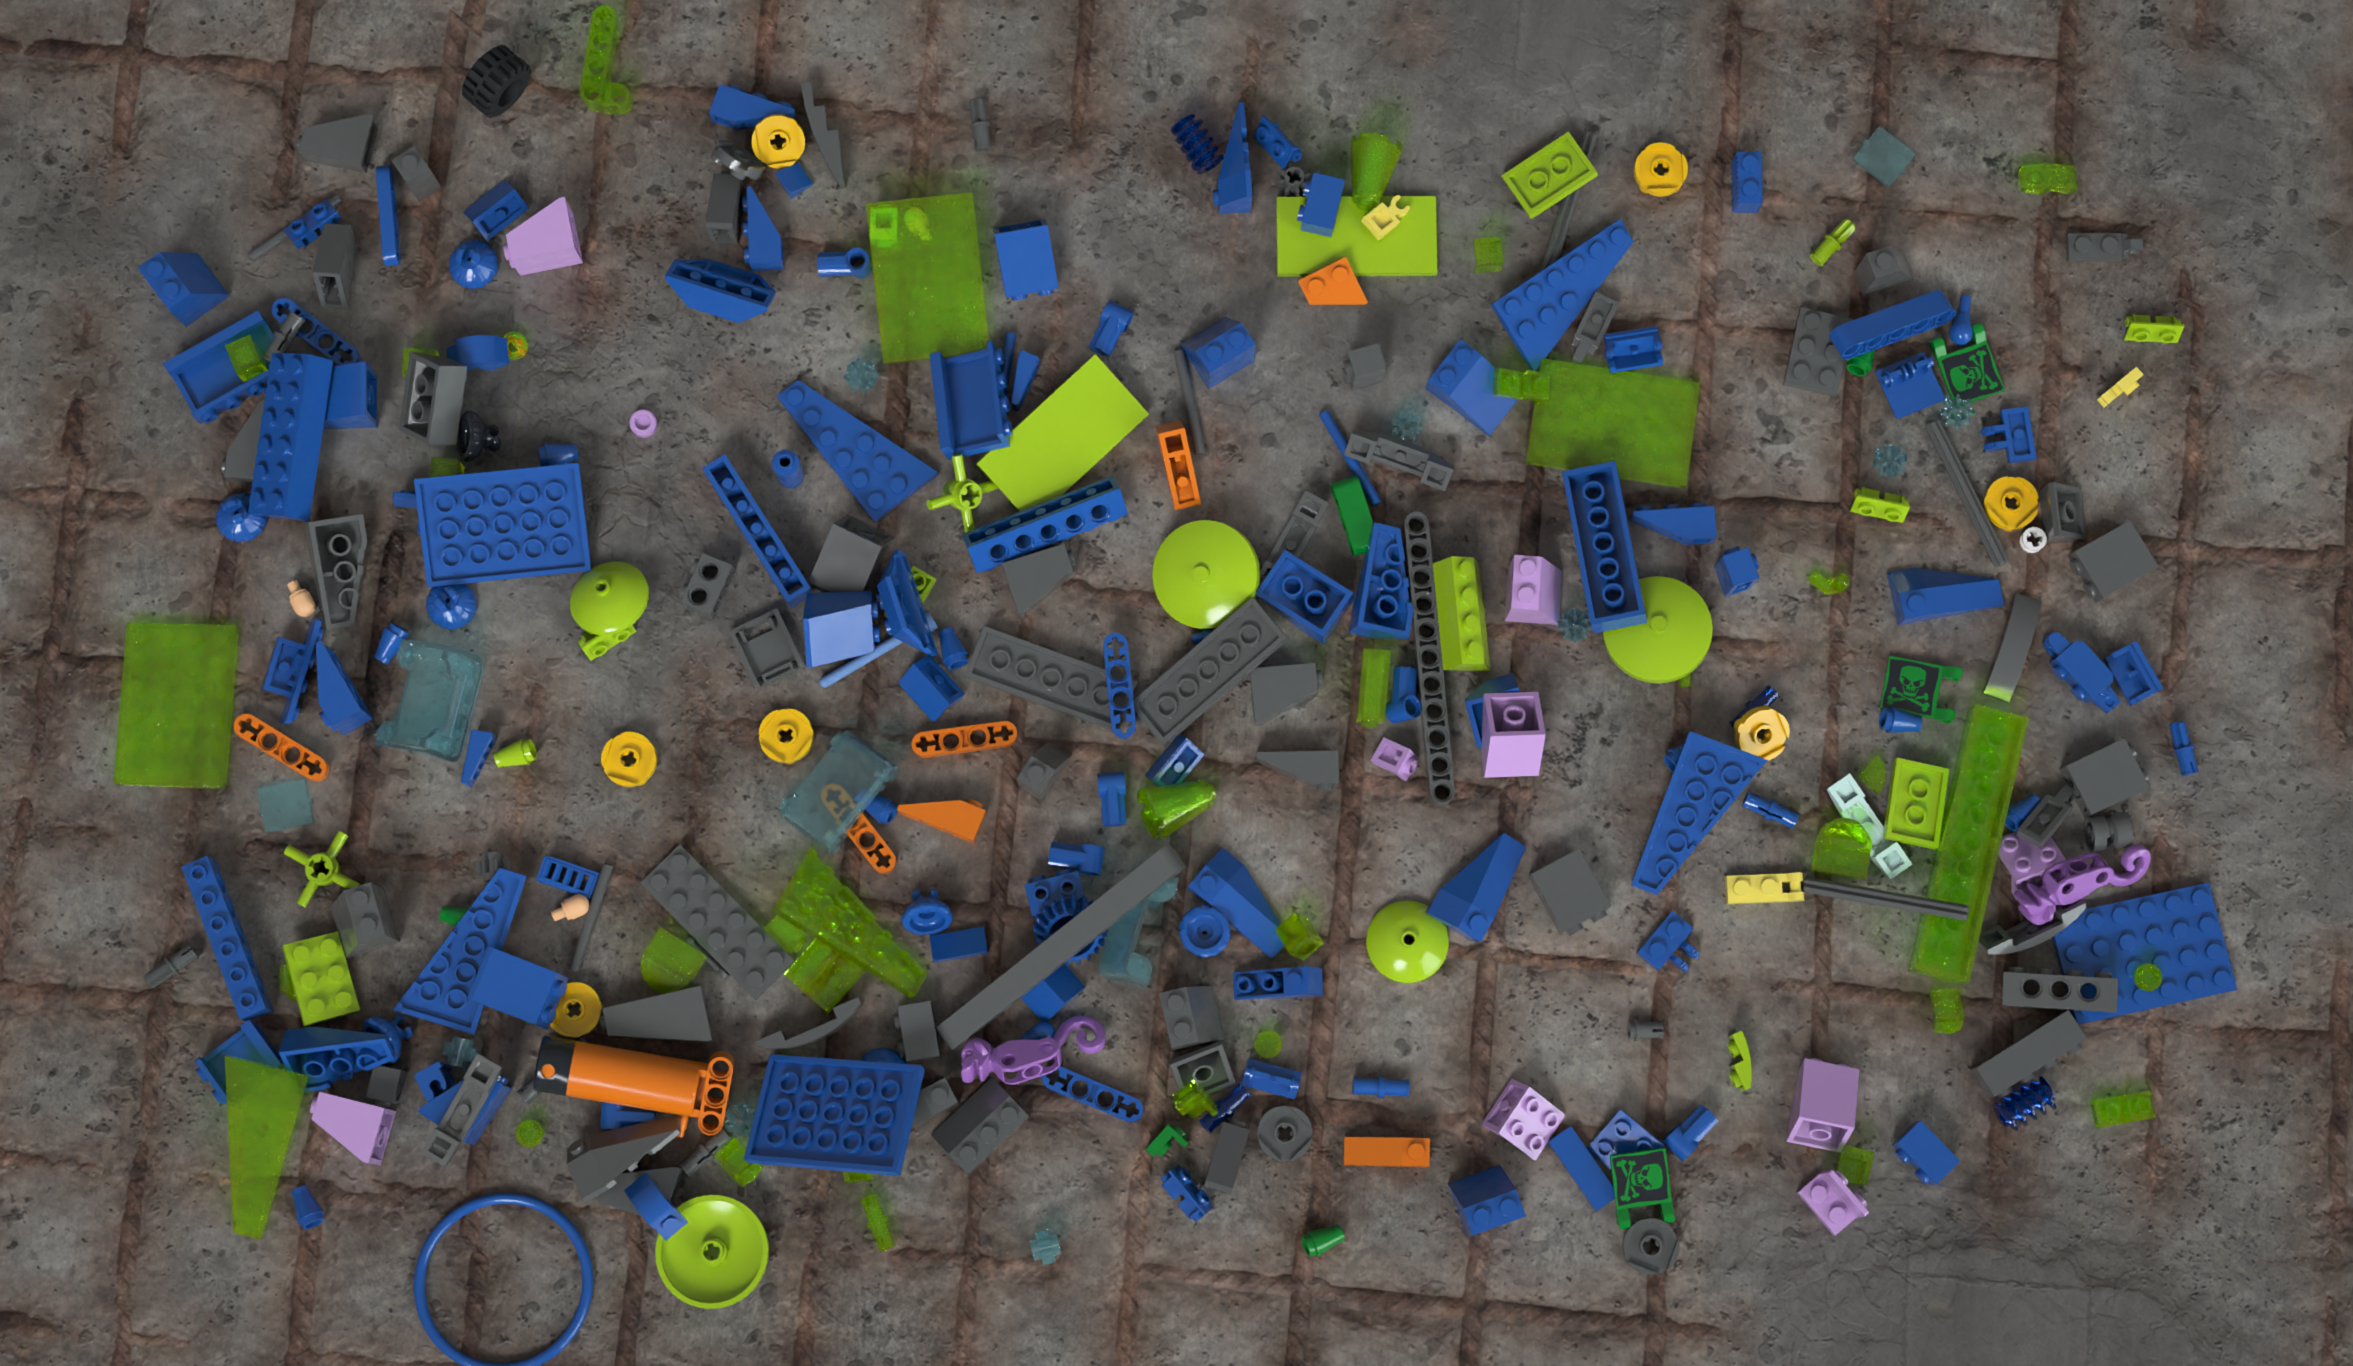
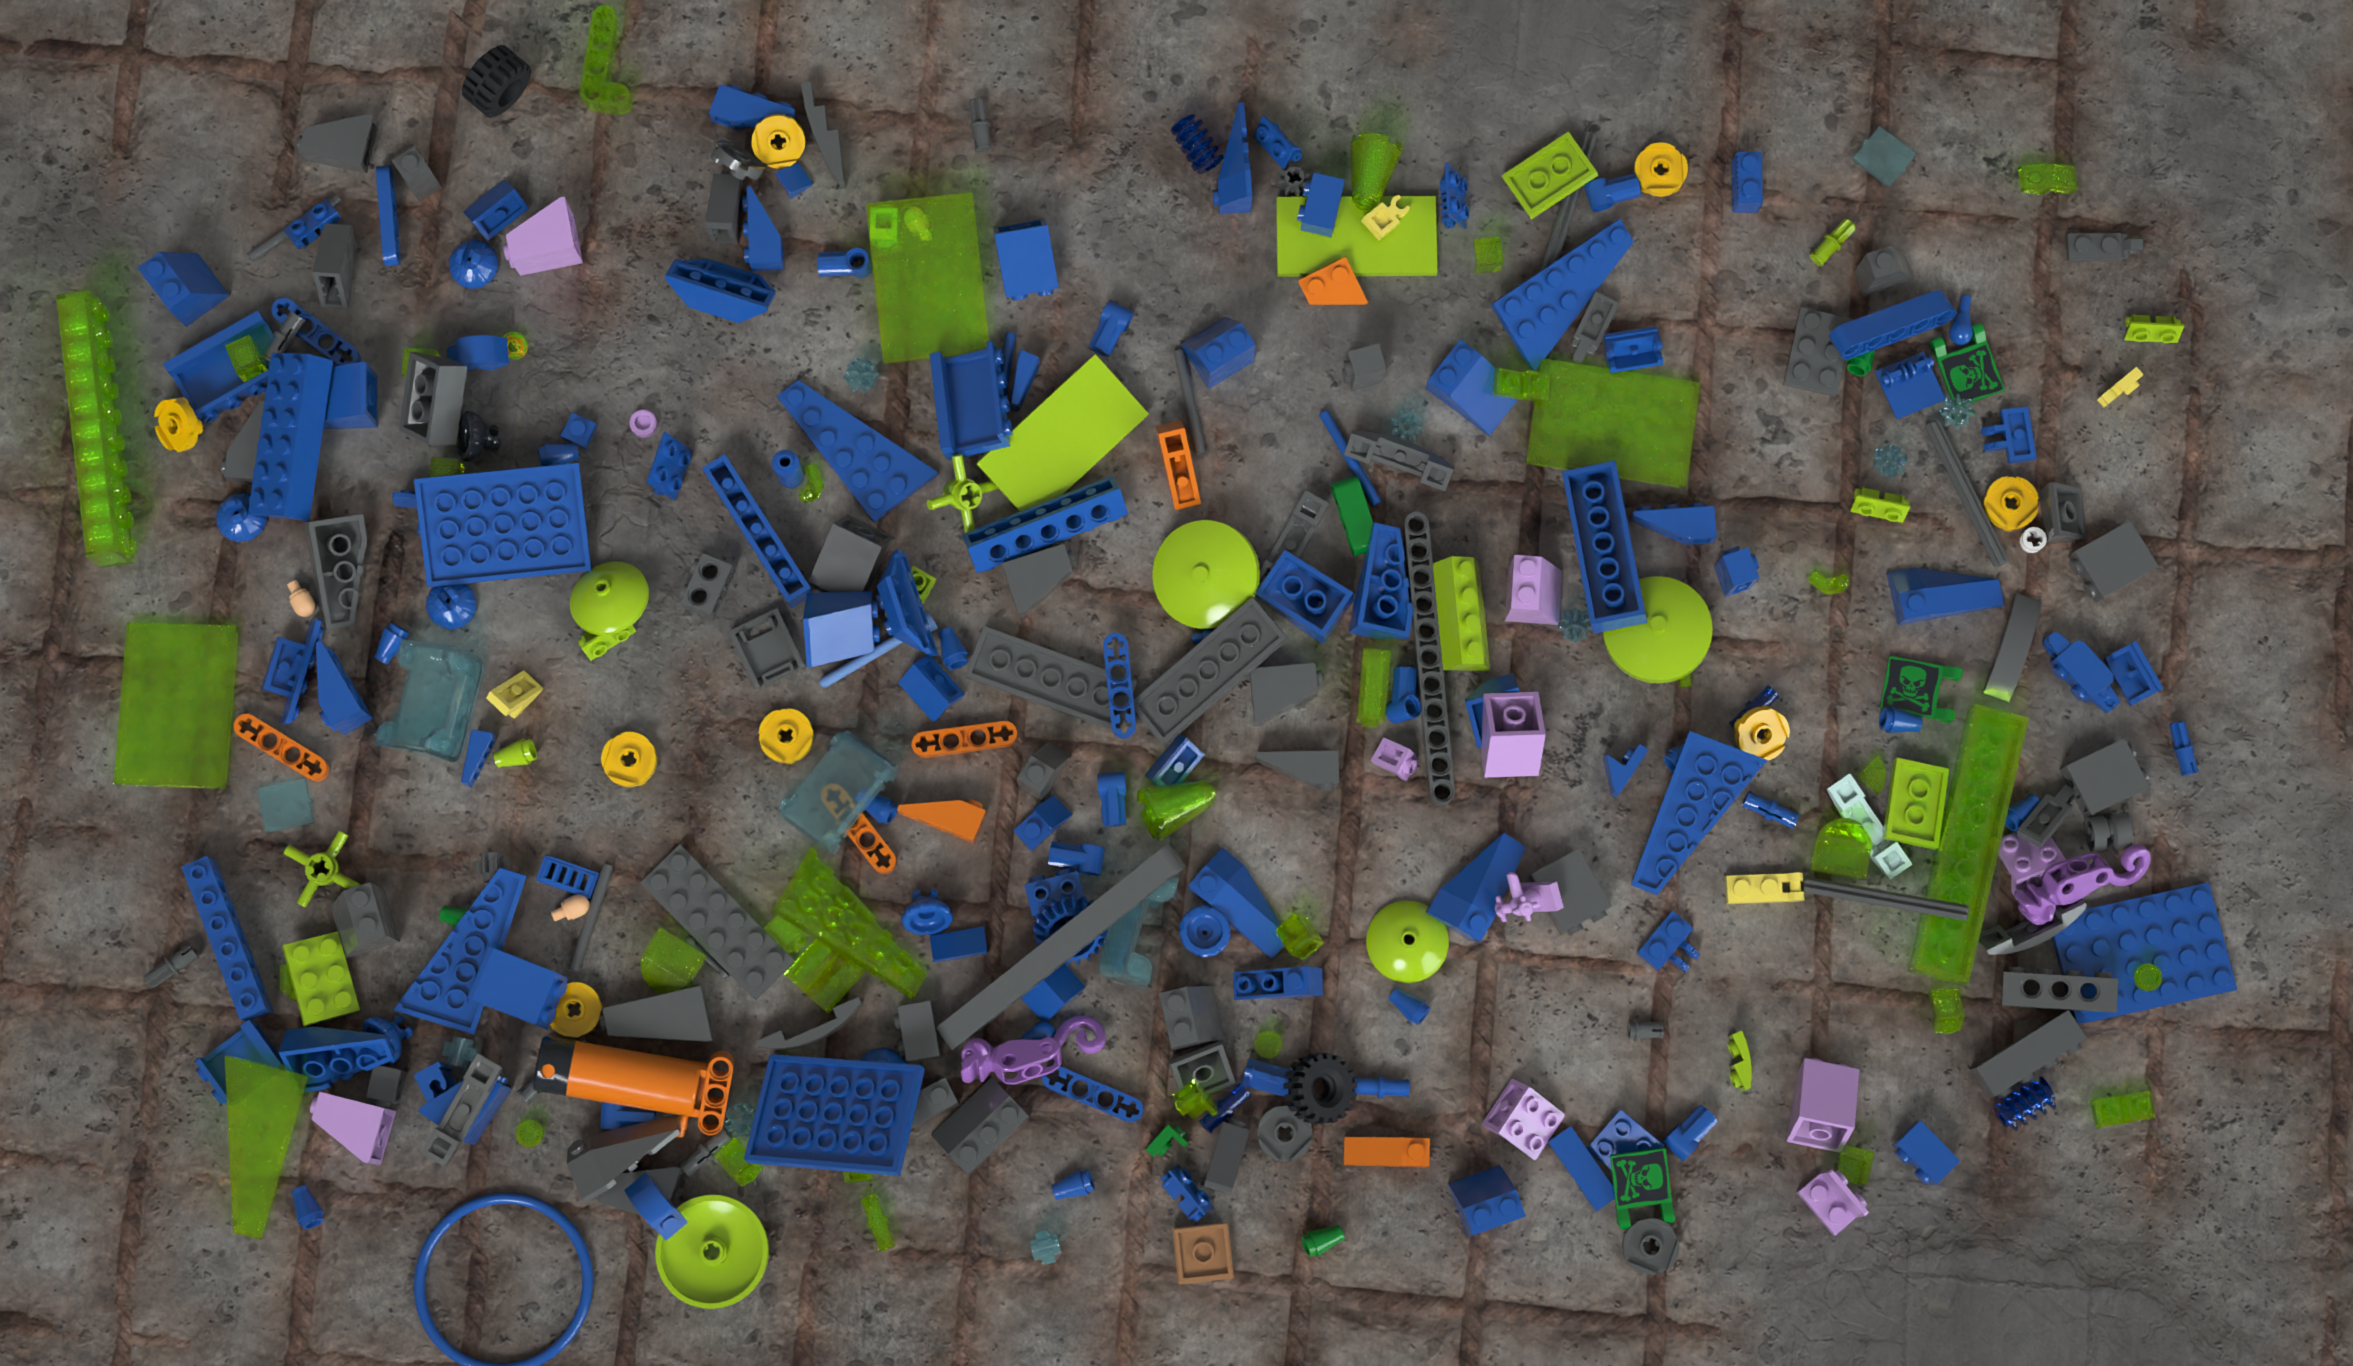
(96, 429): none -> clear neon green brick
(177, 413): none -> yellow plate
(515, 694): none -> light yellow slope
(579, 431): none -> blue plate
(669, 467): none -> blue hinge
(814, 485): none -> clear neon green arm
(1042, 822): none -> blue slope
(1074, 1185): none -> blue cone
(1203, 1253): none -> medium nougat plate
(1337, 1088): none -> black tyre
(1411, 1006): none -> blue cone
(1453, 190): none -> blue hinge
(1529, 898): none -> lavender piece
(1605, 193): none -> blue piece
(1620, 774): none -> blue slope

